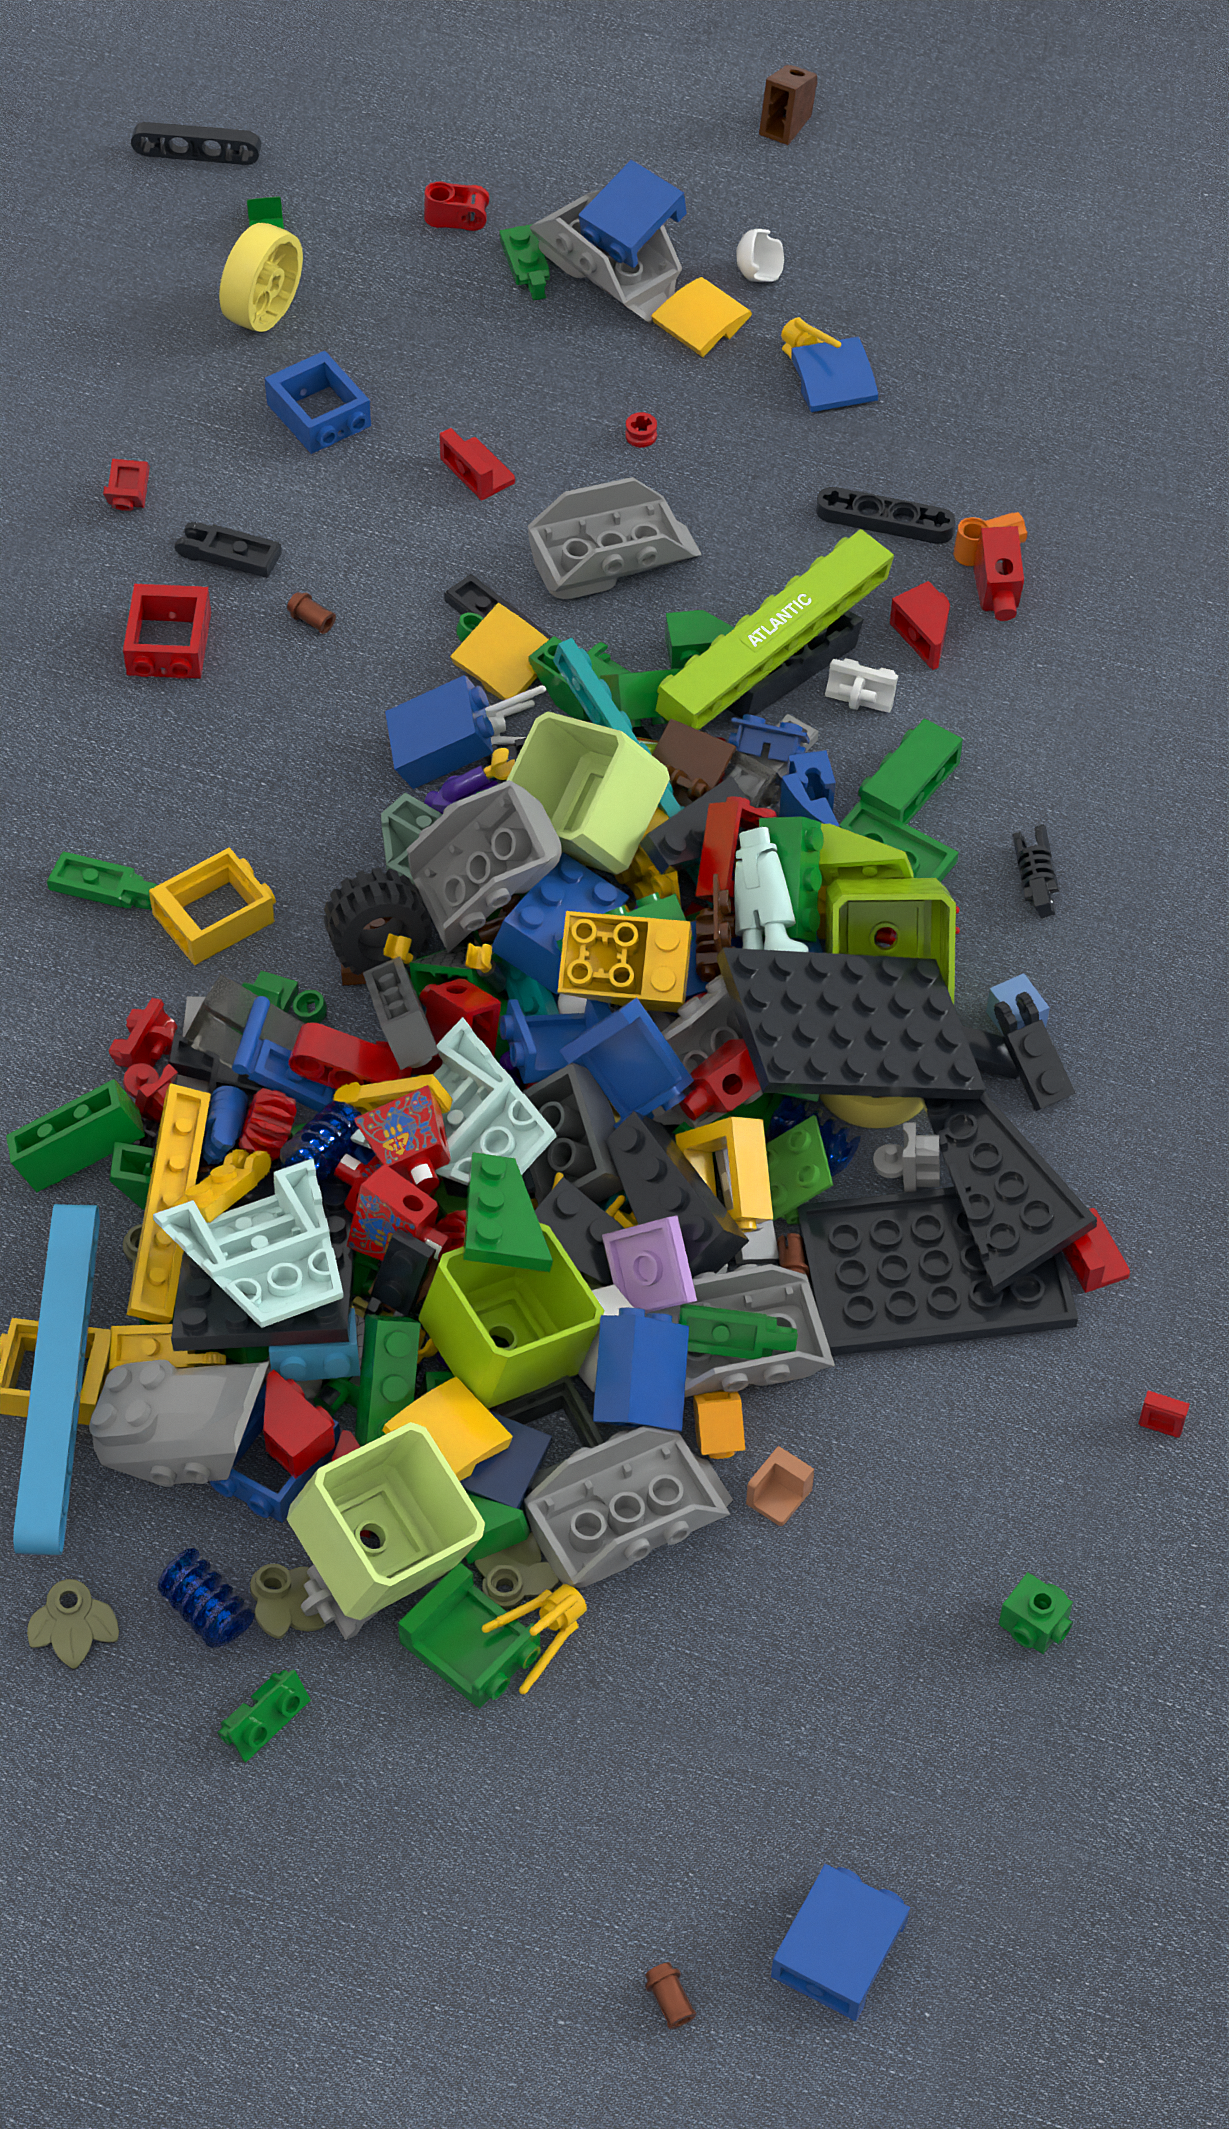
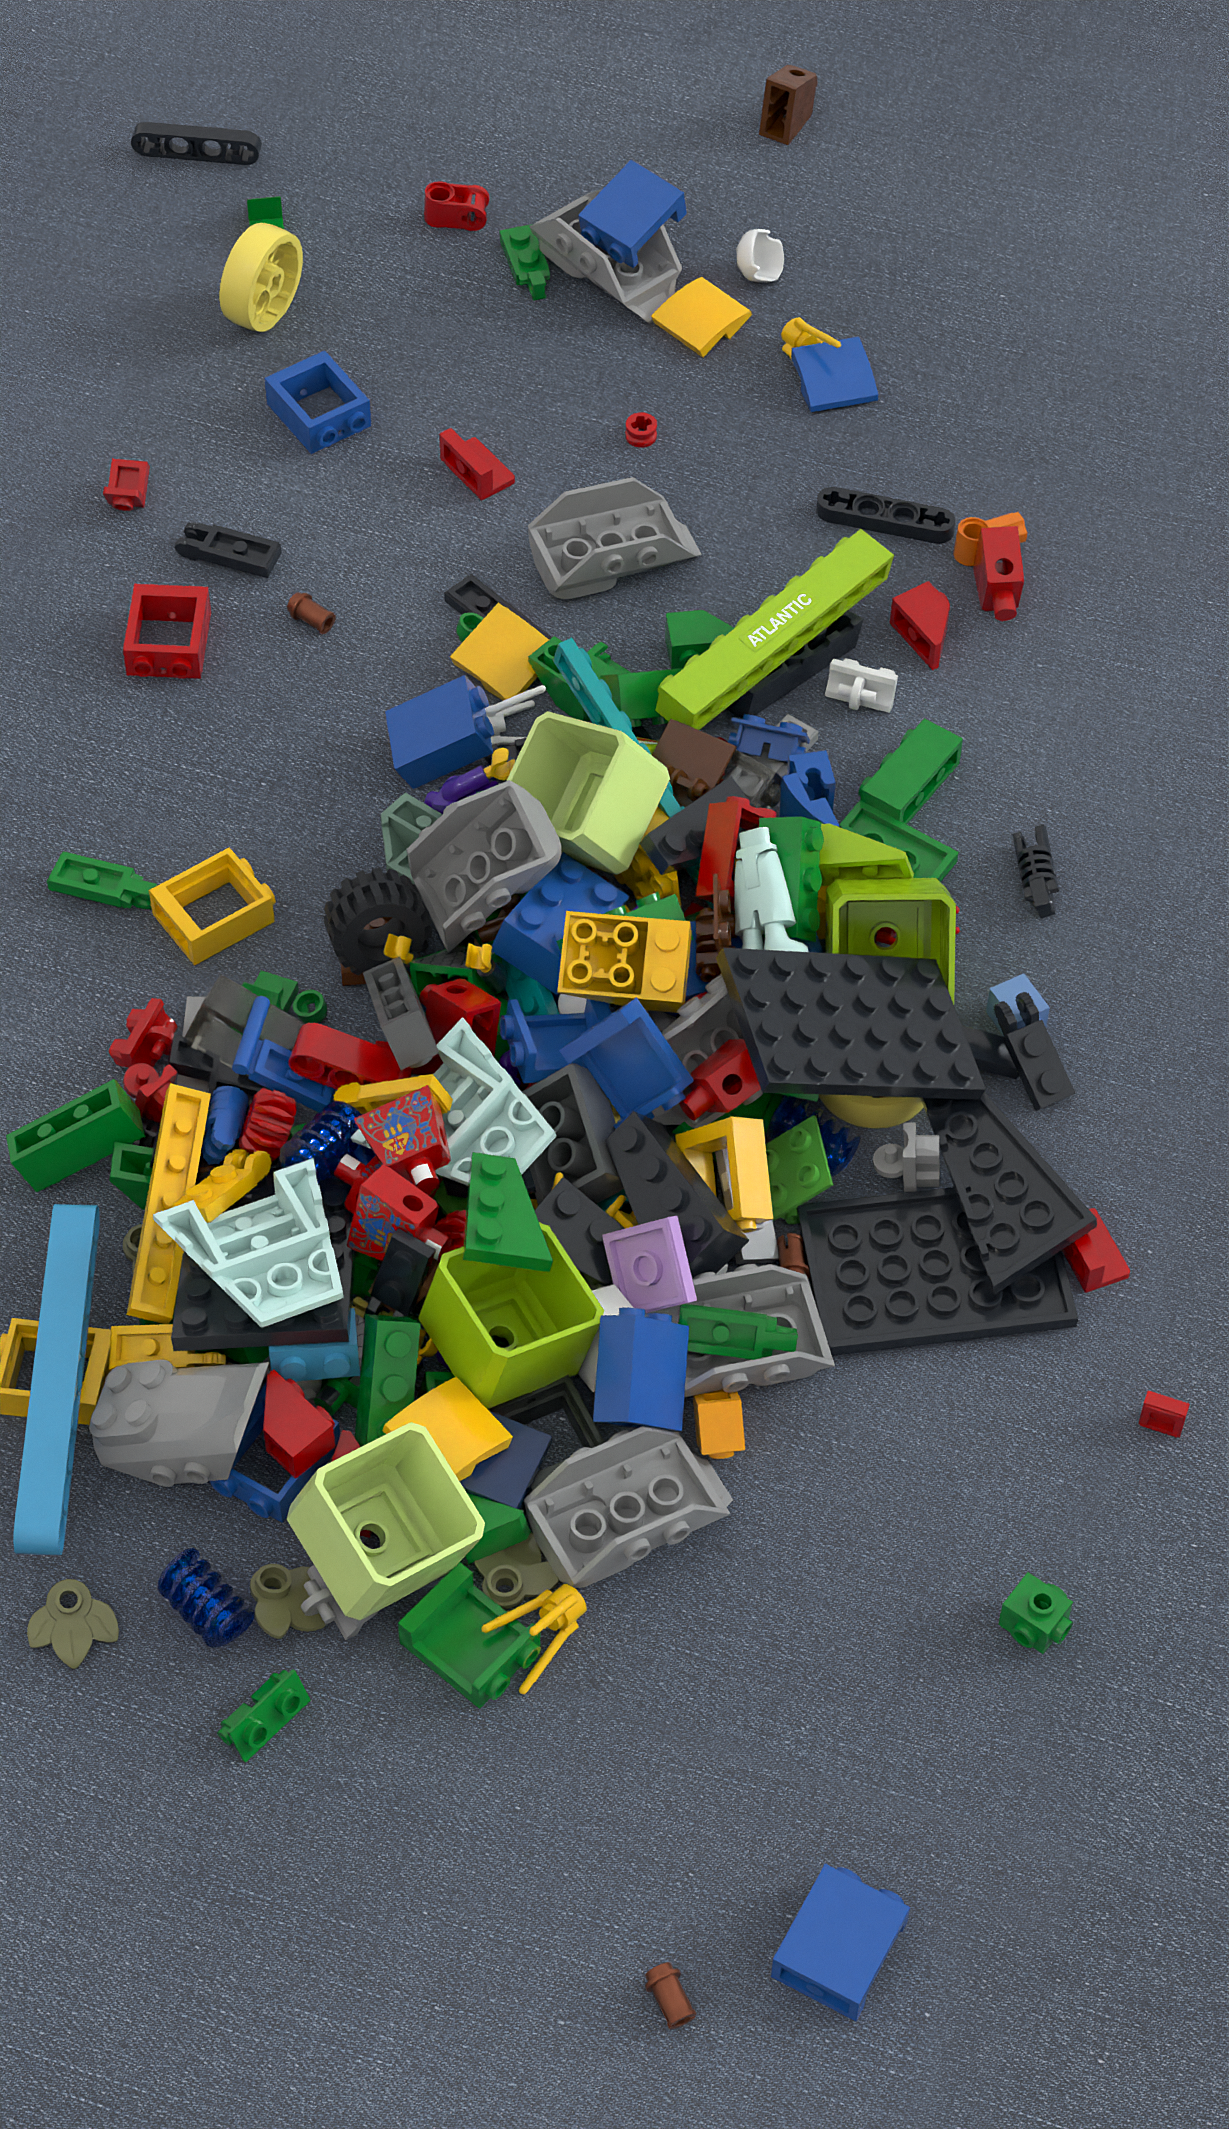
(780, 1486): nougat panel -> none

